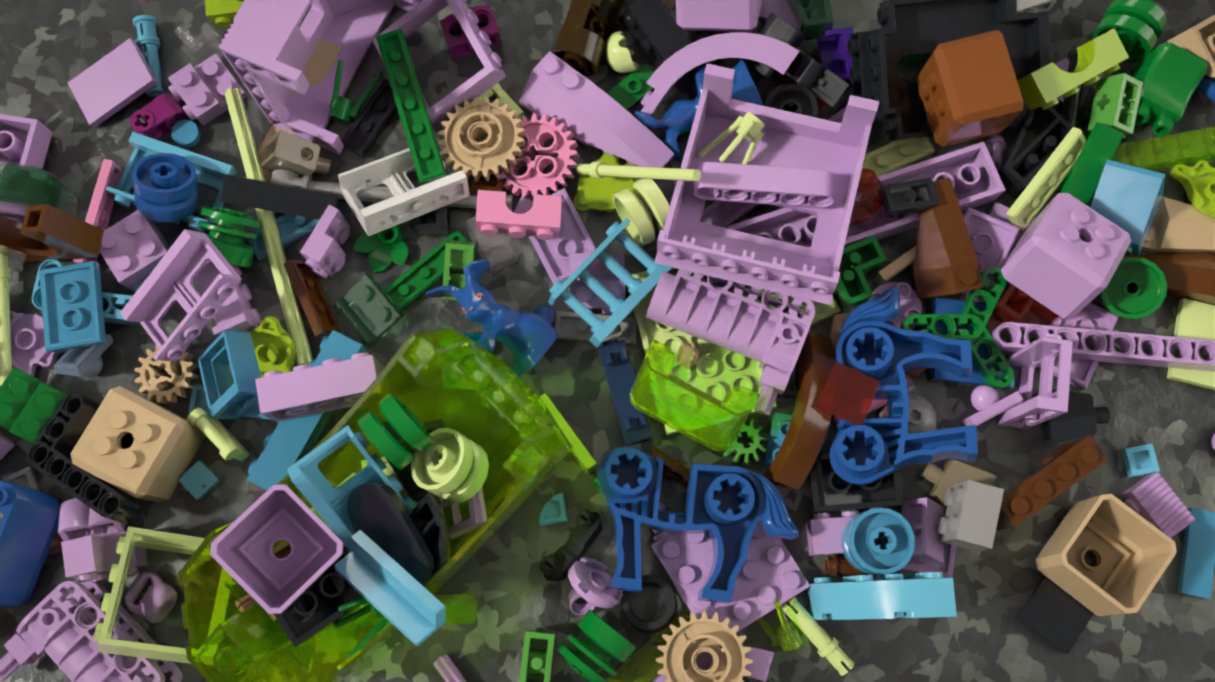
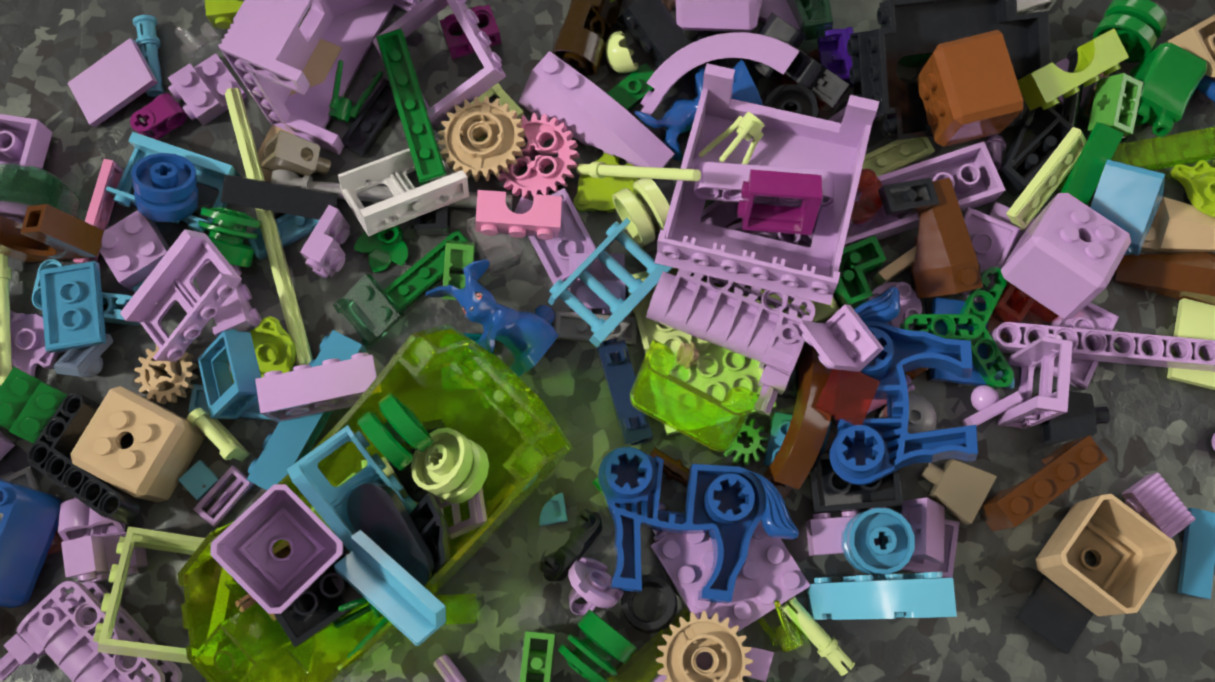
(156, 601): lavender piece -> none
(186, 133): dark azure tile -> none
(228, 508): none -> lavender tile
(311, 297): reddish brown tile -> none
(491, 185): reddish brown tile -> none
(578, 451): lime tile -> none
(780, 218): none -> magenta window
(839, 565): reddish brown pin -> none
(842, 341): none -> lavender bracket
(971, 515): light grey brick -> none
(1140, 460): medium azure tile -> none
(1148, 294): green wheel -> none

